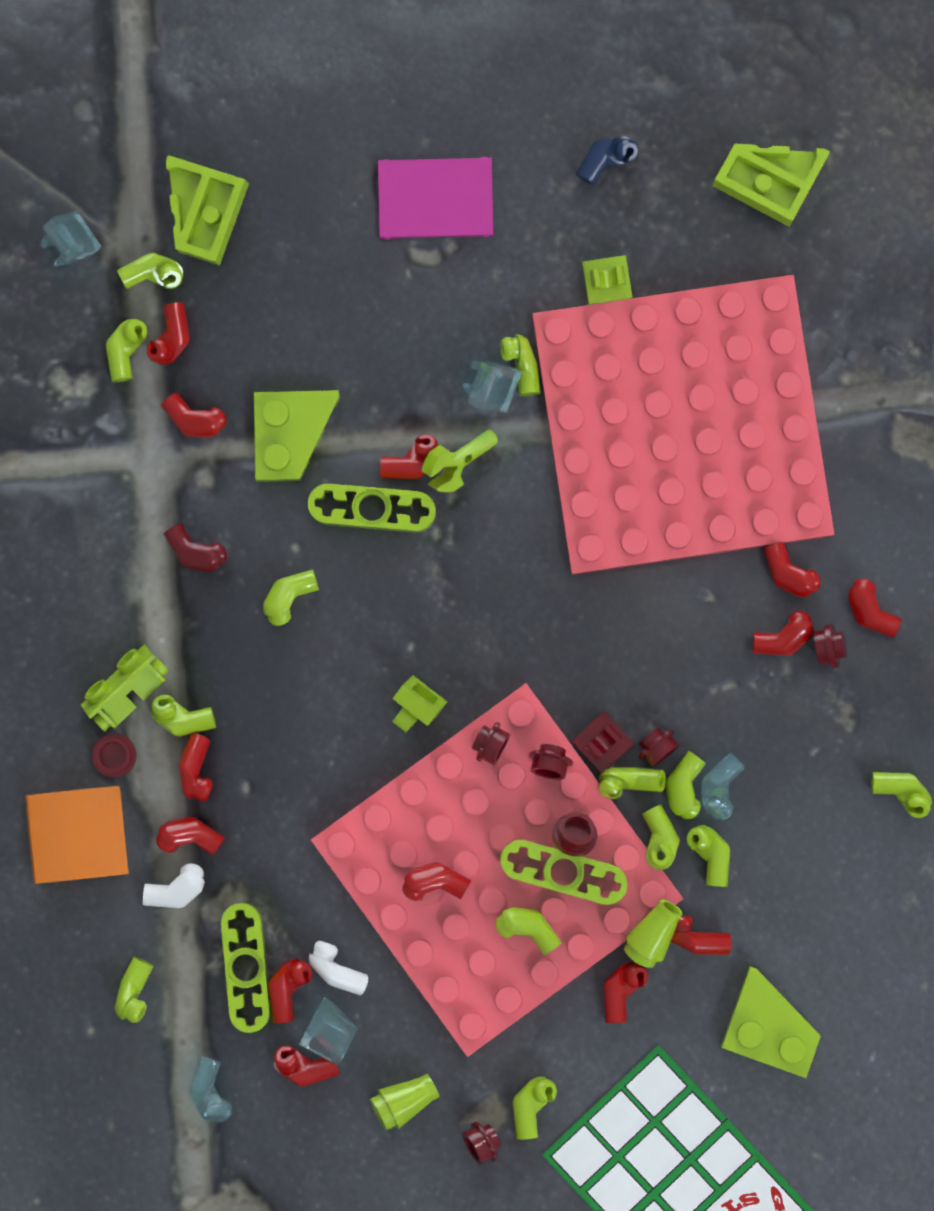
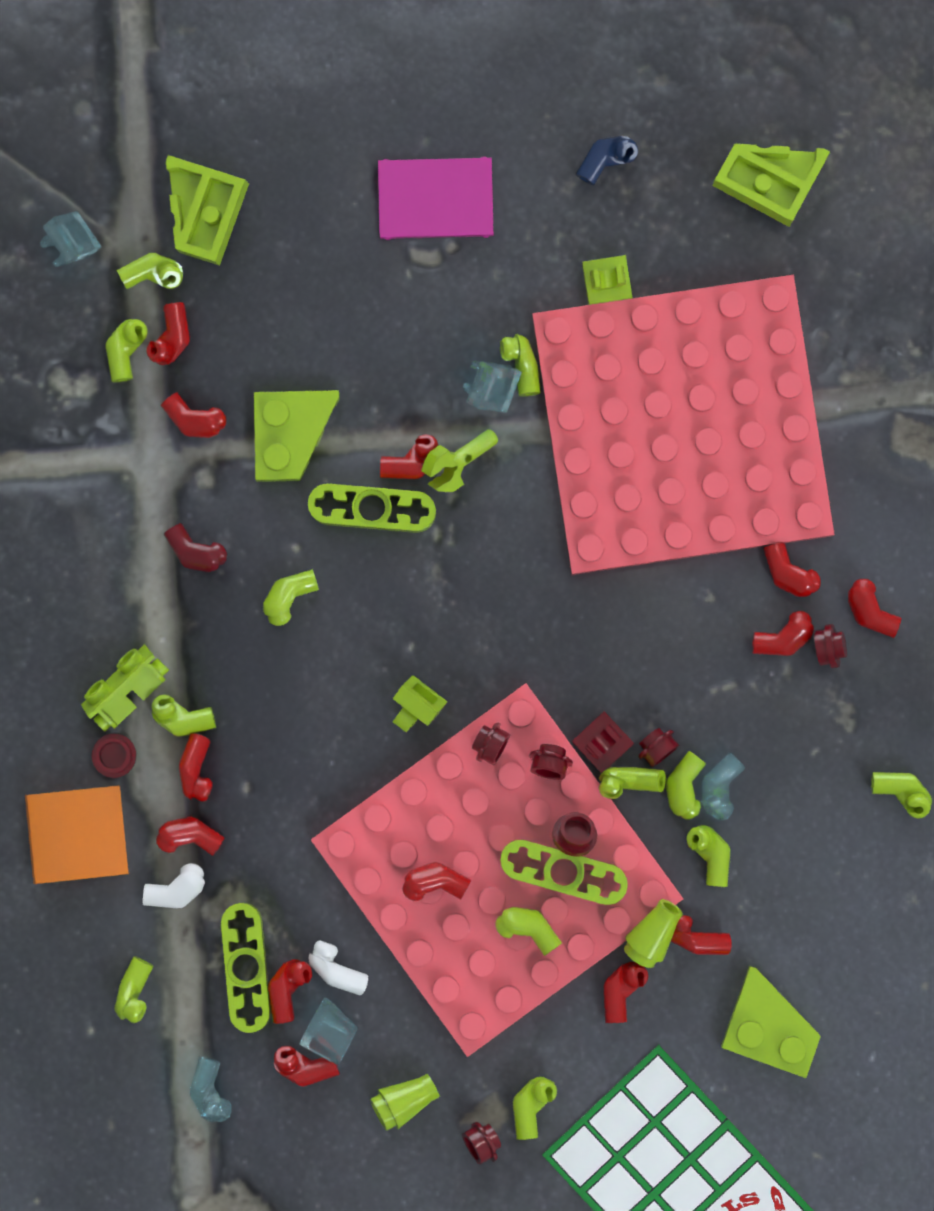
(663, 840): lime arm -> none

